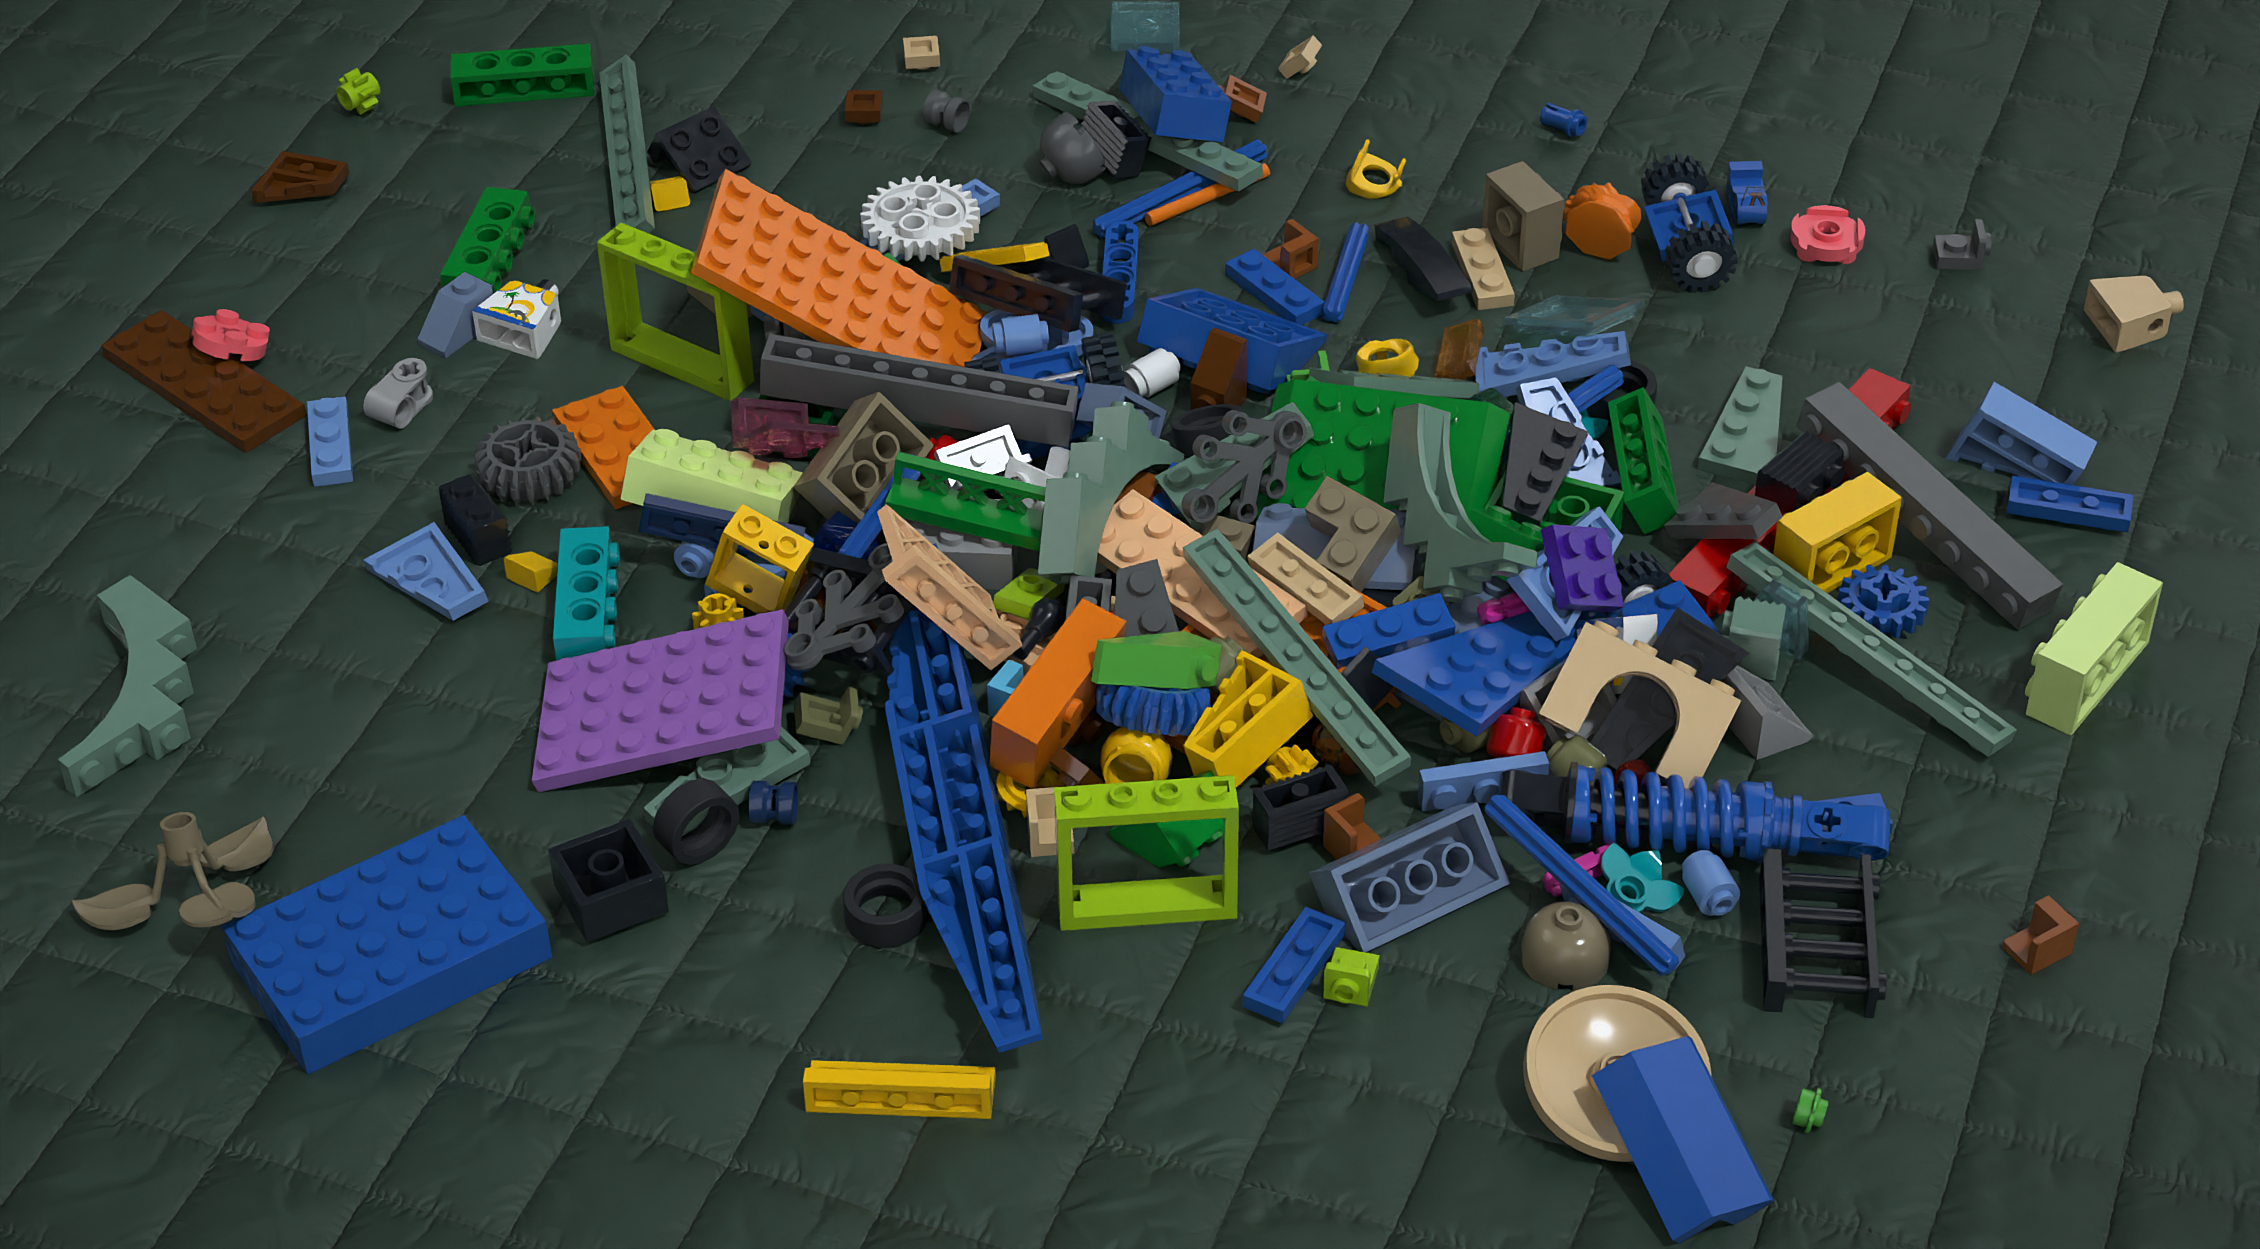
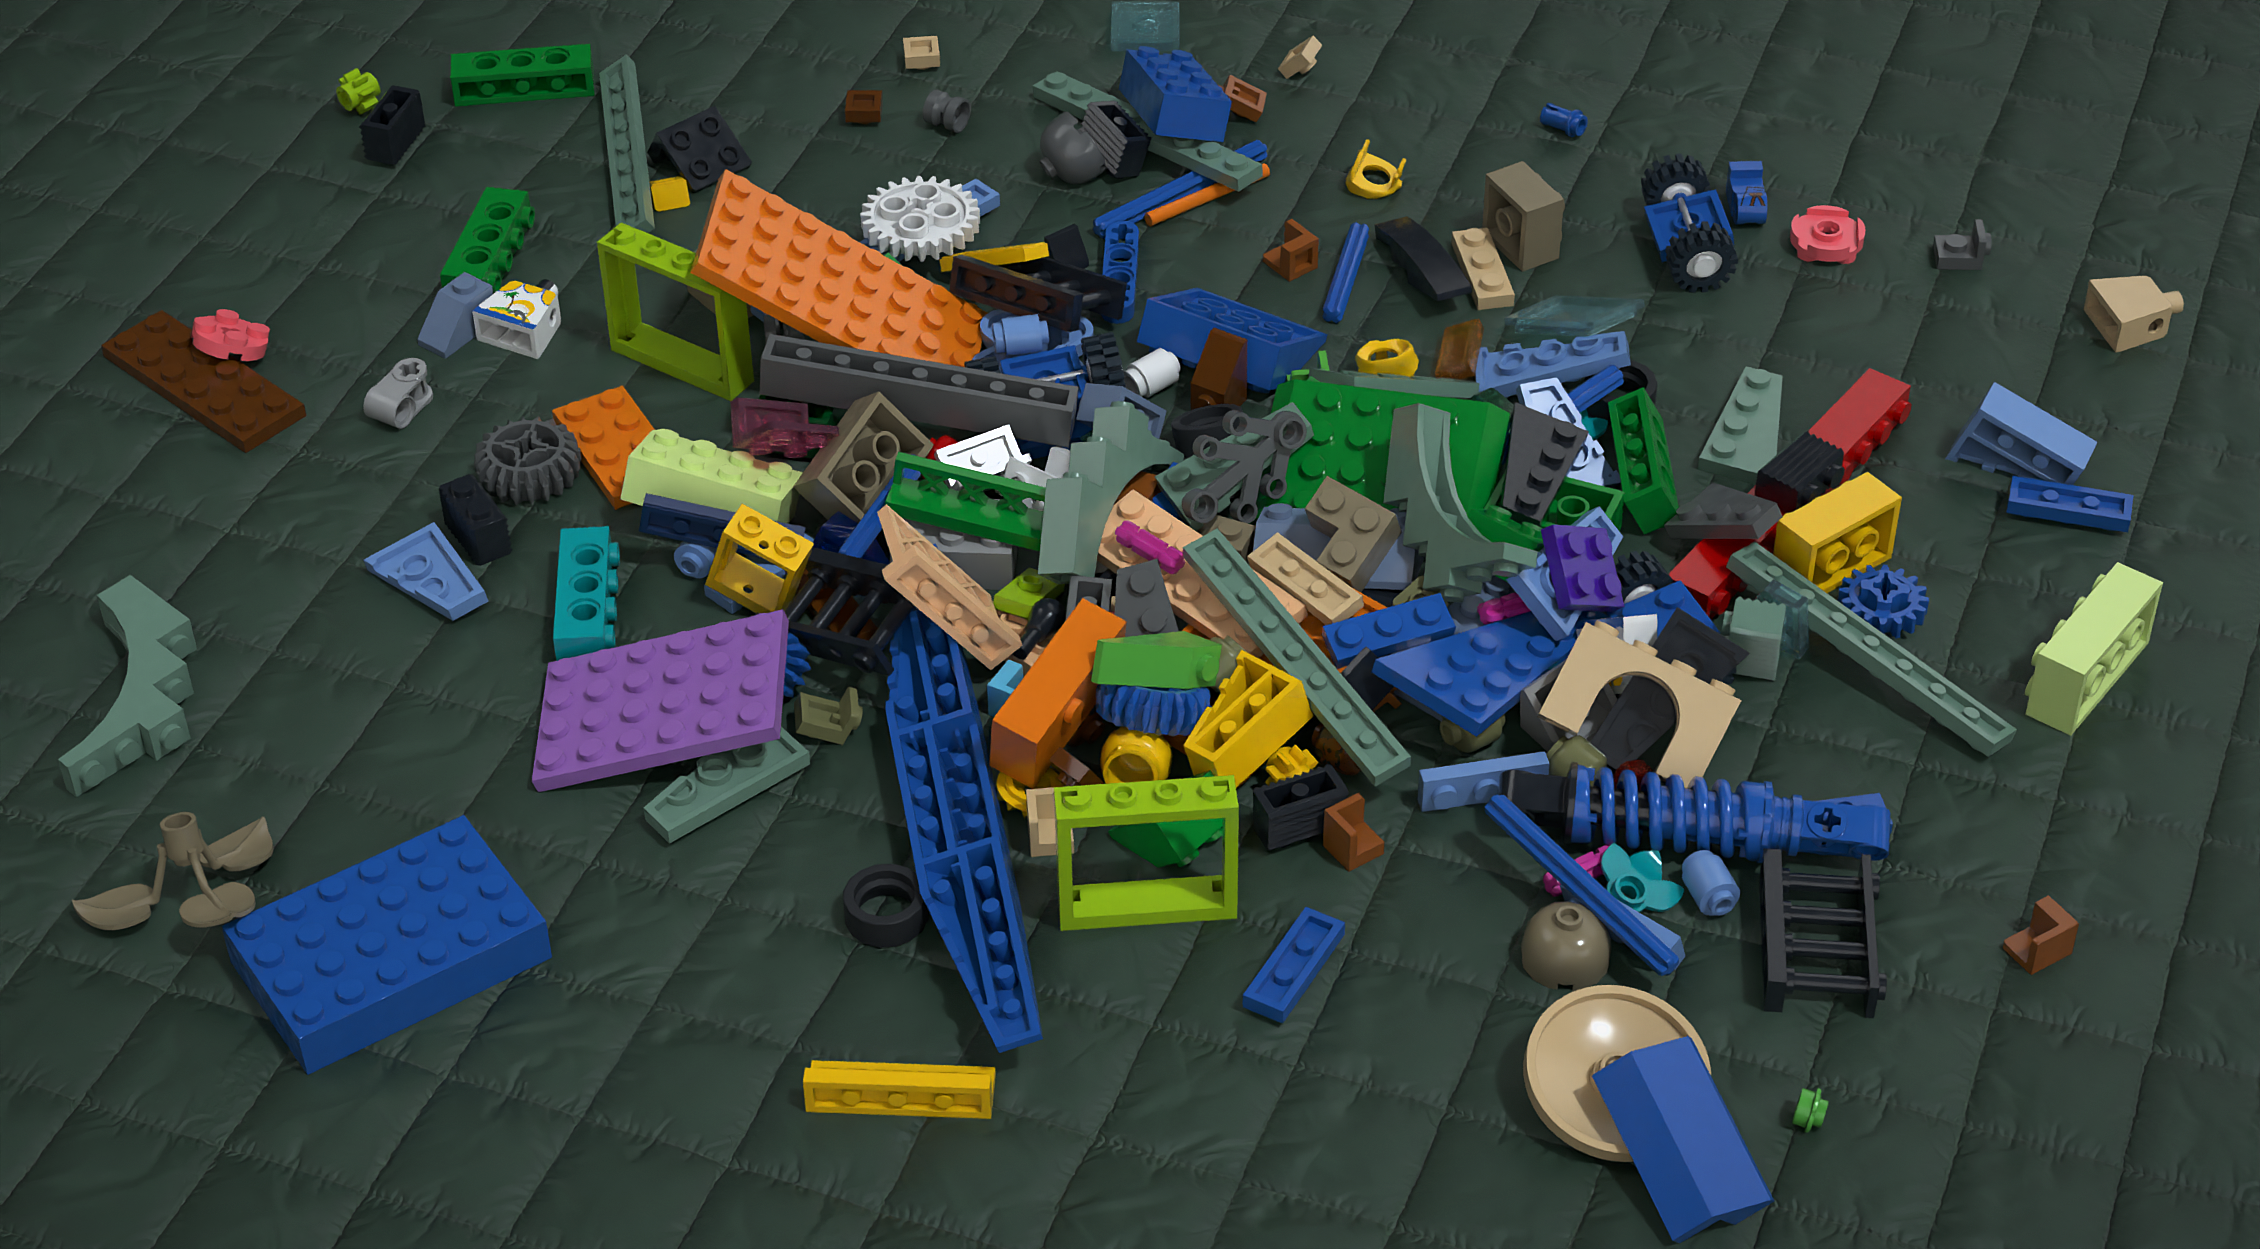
(299, 177): reddish brown wing -> none
(330, 441): medium blue plate -> none
(392, 125): none -> black brick
(530, 570): yellow slope -> none
(608, 880): black brick -> none
(682, 807): black tyre -> none
(716, 609): yellow gear -> none
(773, 802): dark blue wheel -> none
(809, 645): dark grey plant -> none
(1149, 547): none -> dark pink axle
(1274, 287): blue plate -> none
(1350, 976): lime bracket -> none
(1411, 876): sand blue slope -> none
(1515, 734): red head -> none
(1601, 220): orange piece -> none
(1763, 718): light grey slope -> none
(1934, 508): dark grey brick -> none

